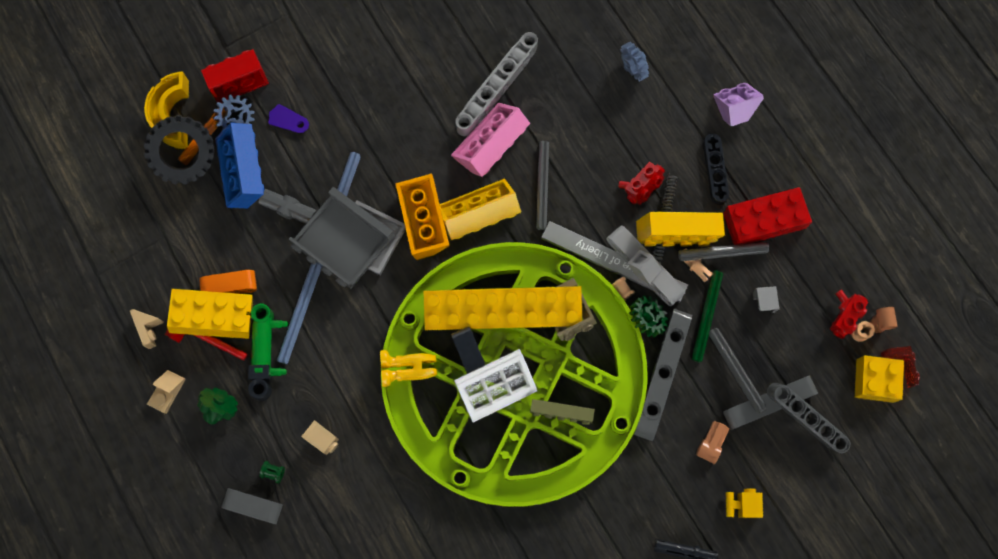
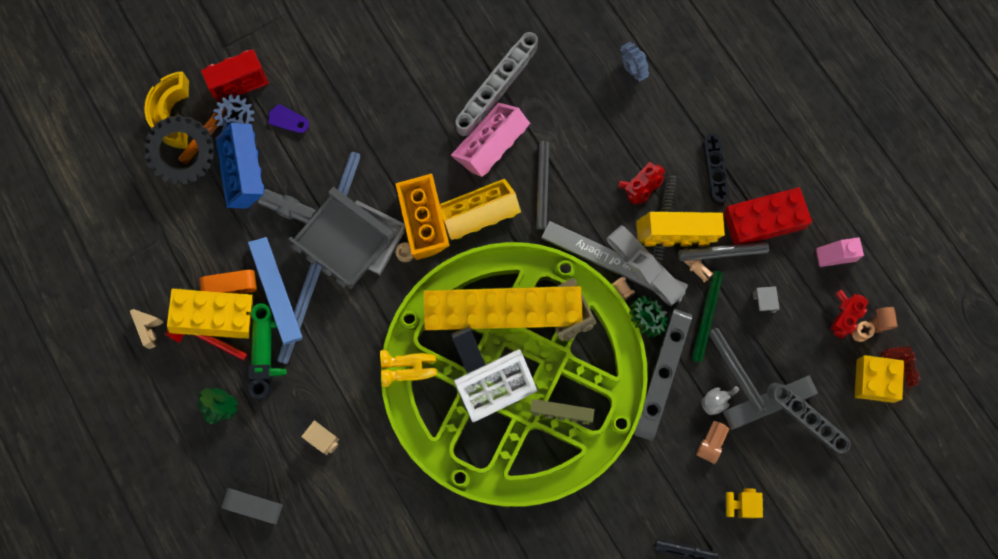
(166, 390): tan slope -> none
(272, 472): dark green bush -> none
(275, 291): none -> medium blue tile
(403, 252): none -> tan tile
(716, 400): none -> light grey piece
(738, 103): lavender slope -> none
(840, 252): none -> bright pink slope

